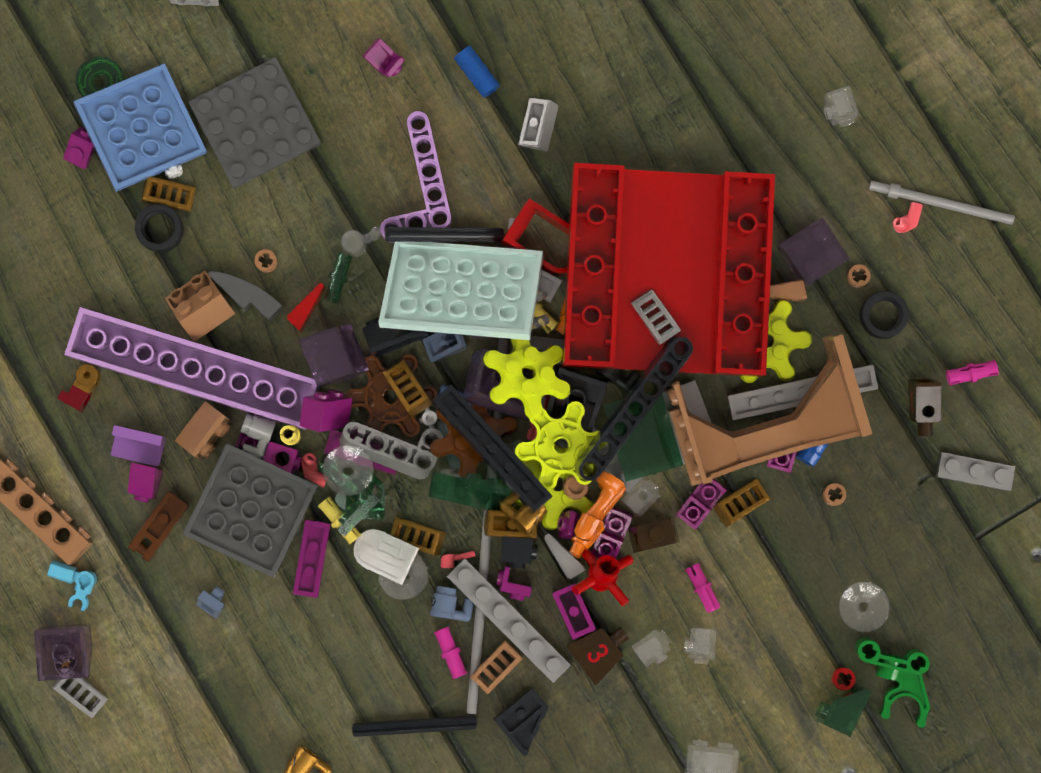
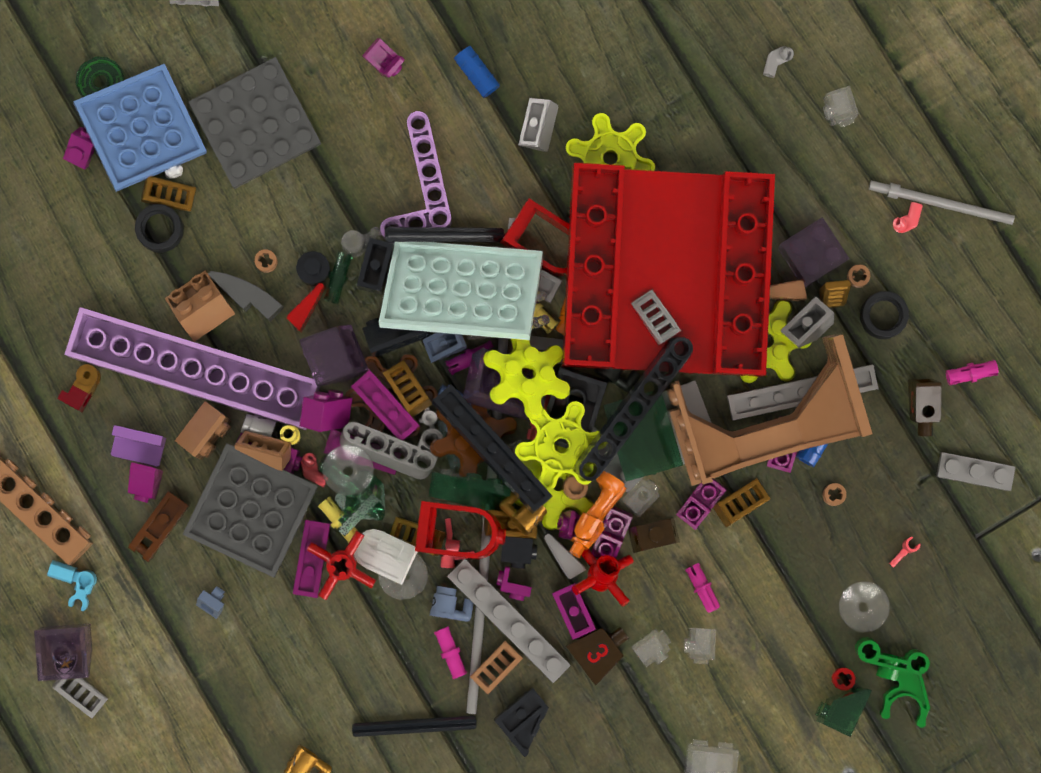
(271, 451): none -> medium nougat slope
(313, 268): none -> black piece
(351, 564): none -> red bar
(375, 266): none -> black brick
(385, 406): none -> magenta plate
(427, 523): none -> red window
(452, 545): none -> coral hand
(463, 360): none -> magenta pin
(608, 140): none -> neon yellow plate
(776, 58): none -> light grey arm
(809, 323): none -> light grey slope
(835, 293): none -> pearl gold slope
(906, 549): none -> coral hand

